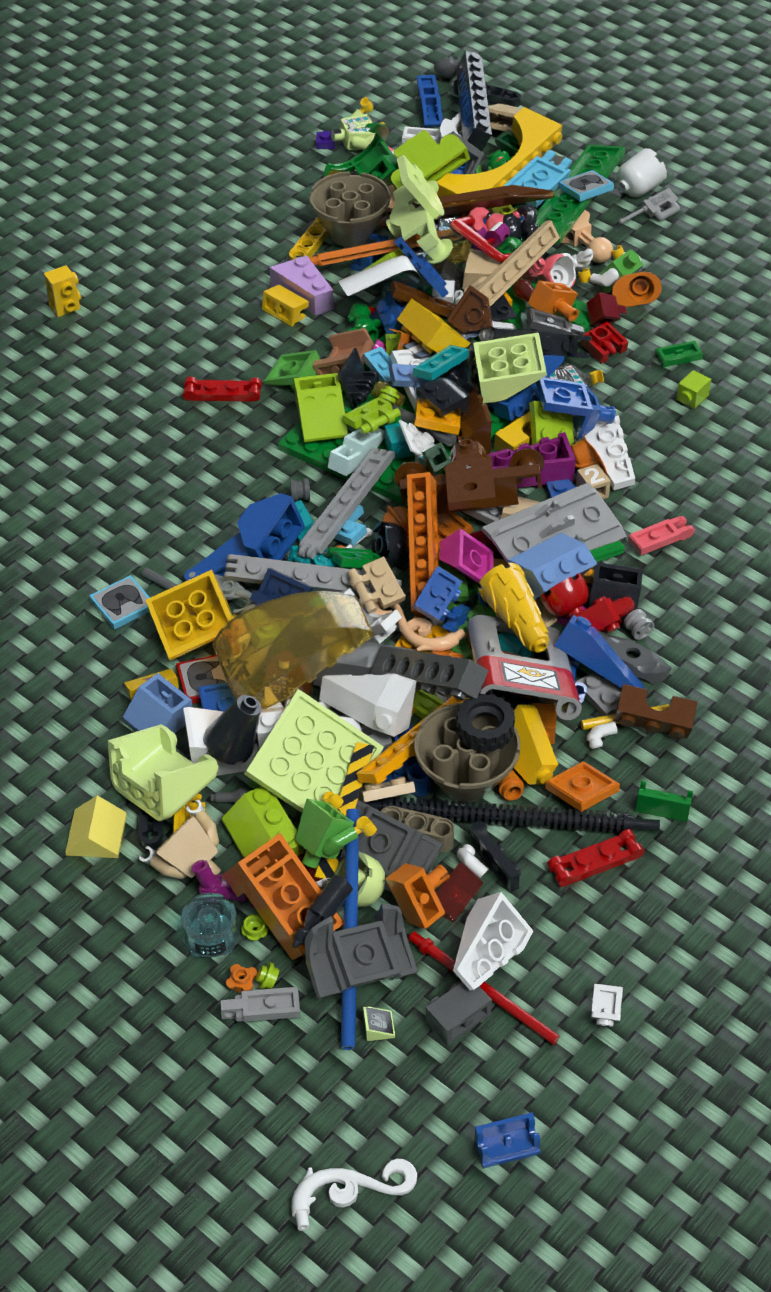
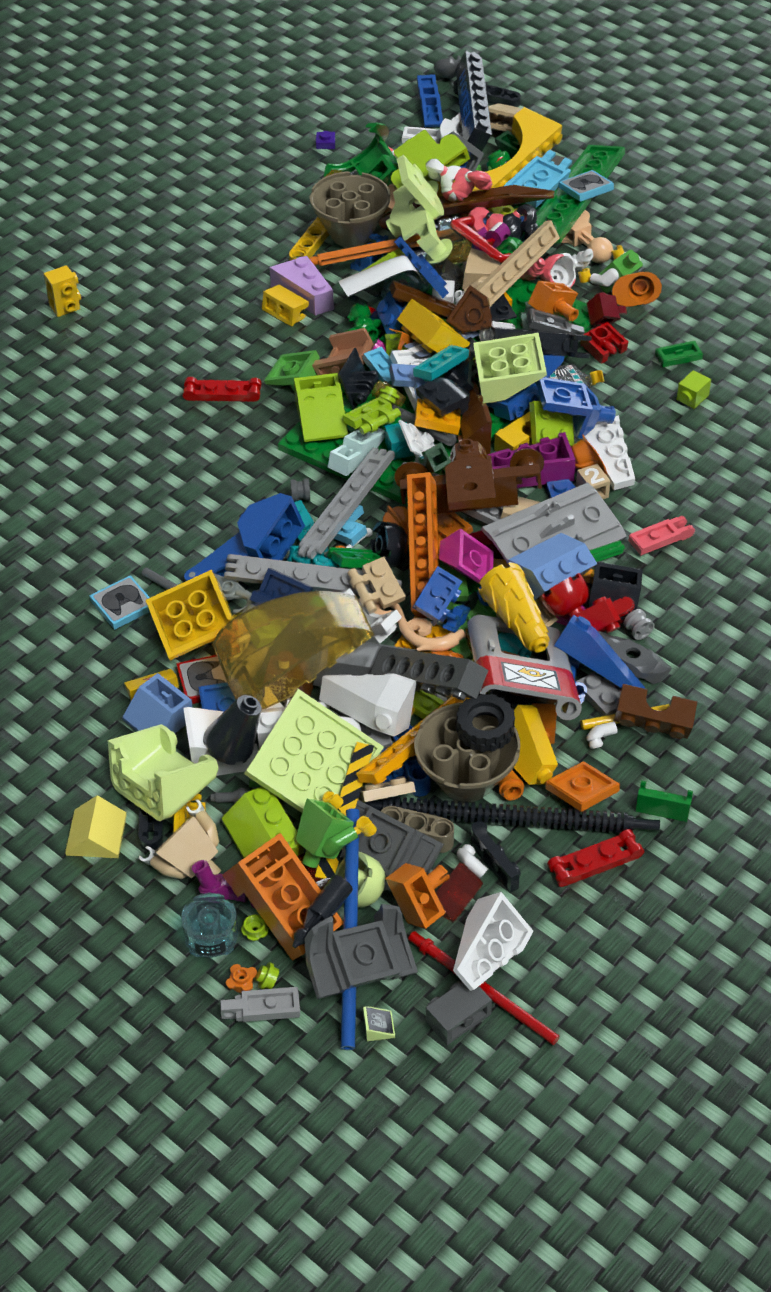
(351, 1179): white plant -> none
(353, 130): yellowish green torso -> none
(464, 180): none -> hair
(507, 1140): blue hinge -> none
(523, 289): clear red cone -> none
(606, 1004): white bracket -> none
(641, 173): white cylinder -> none
(654, 204): light grey piece -> none

